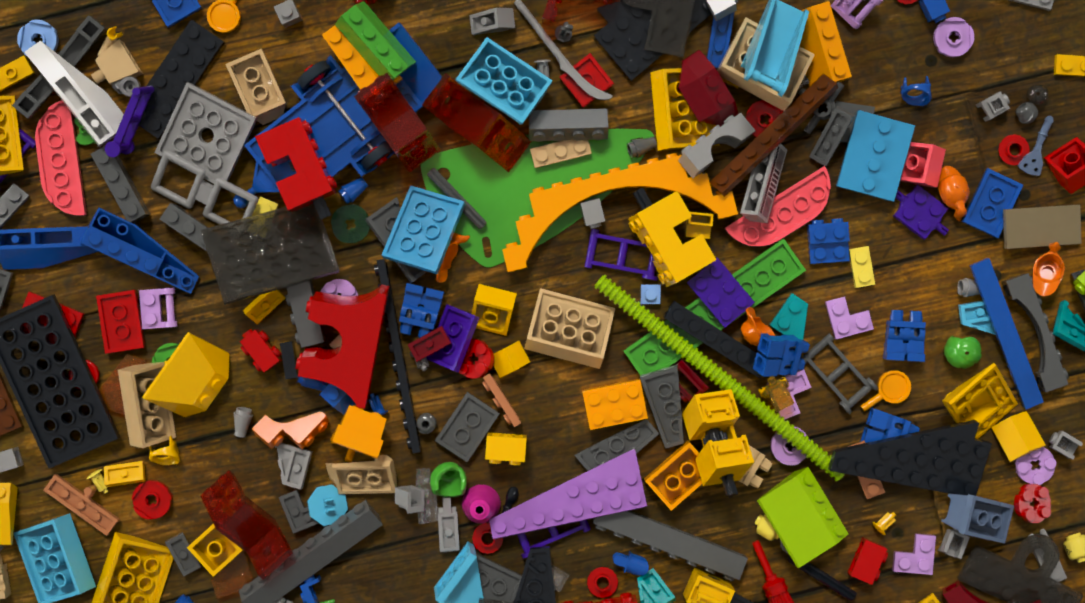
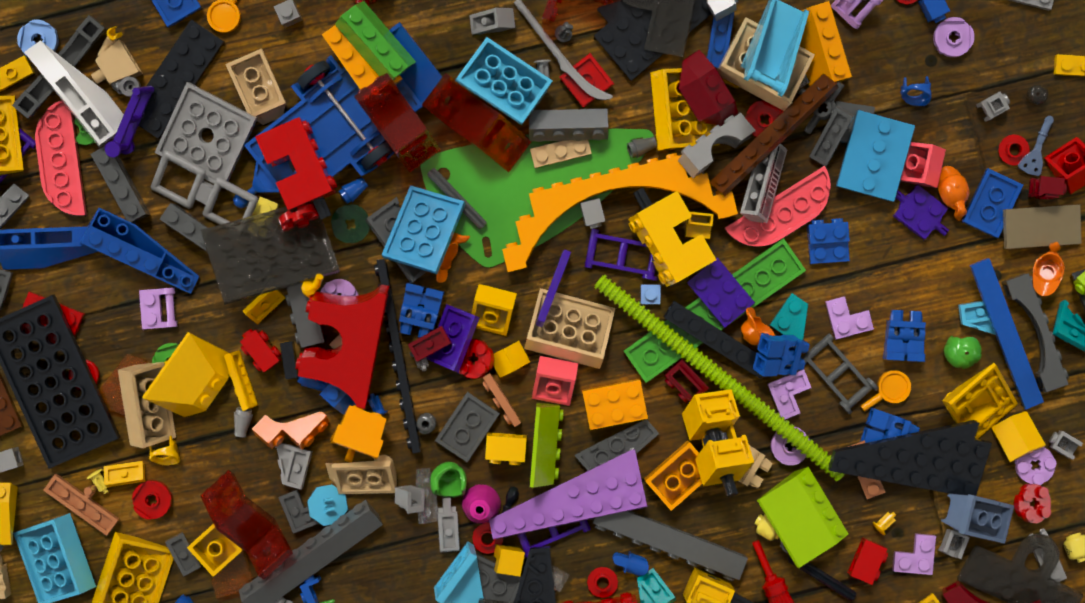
(120, 321): red plate -> none
(240, 380): none -> yellow plate
(298, 218): none -> red plate
(309, 287): none -> yellow plate
(508, 560): none -> yellow piece
(545, 444): none -> lime slope
(553, 288): none -> dark purple tile
(554, 380): none -> coral slope
(664, 397): dark grey wing -> none
(777, 393): clear yellow piece -> none
(861, 267): light yellow plate -> none
(967, 287): light grey cone -> none
(1027, 113): dark grey piece -> none
(1047, 187): none -> dark red window

